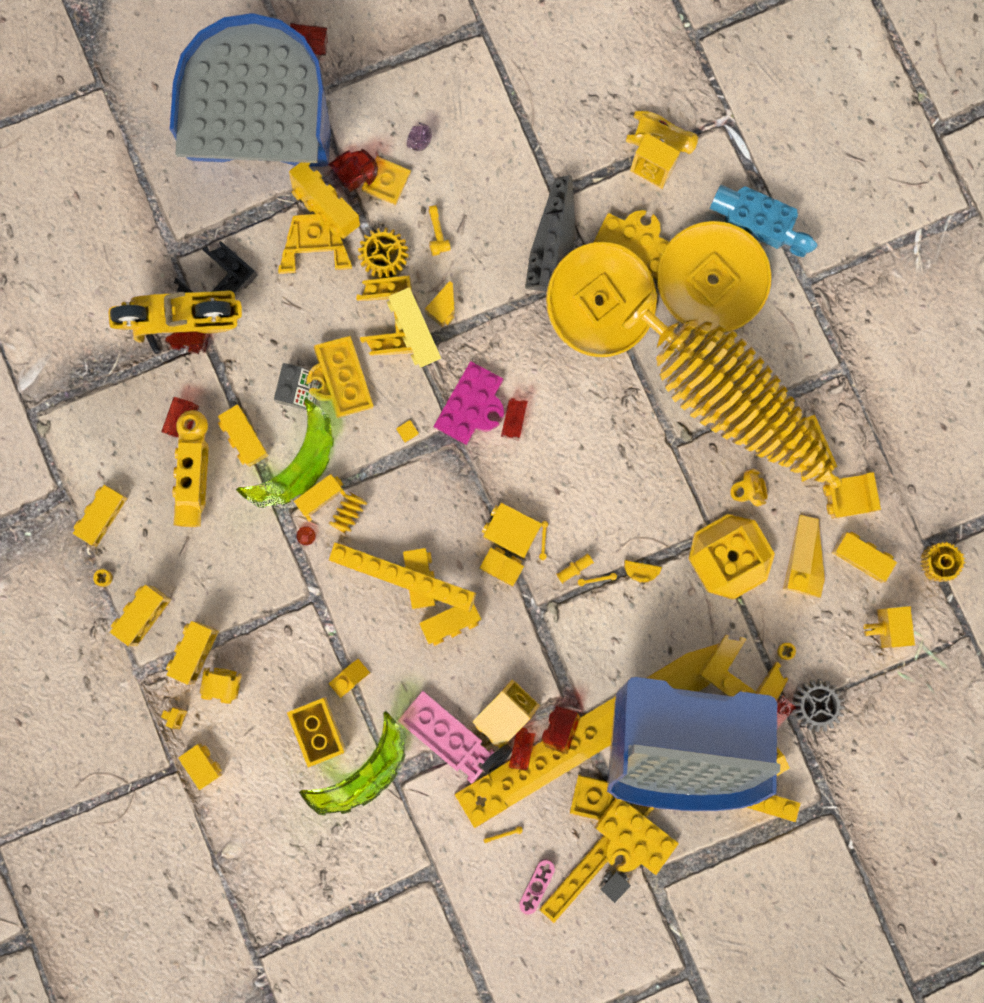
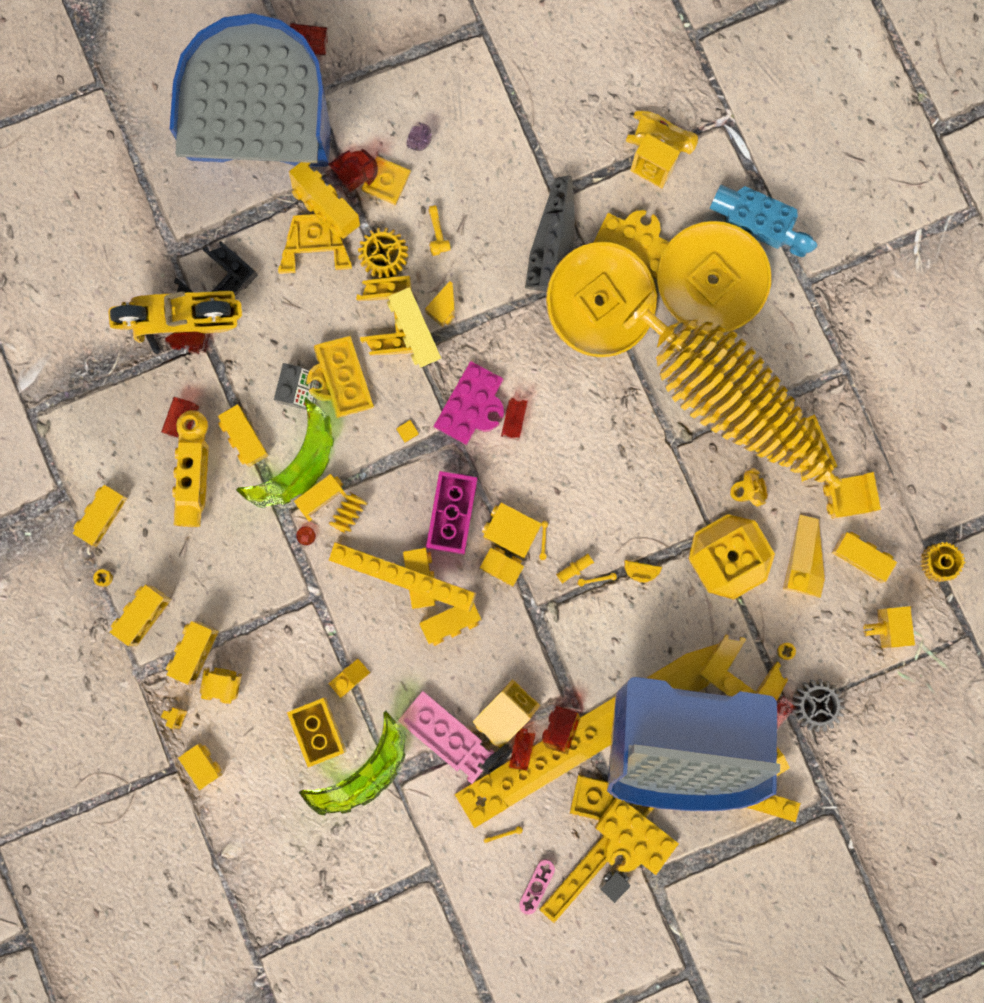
(441, 520): none -> dark pink brick

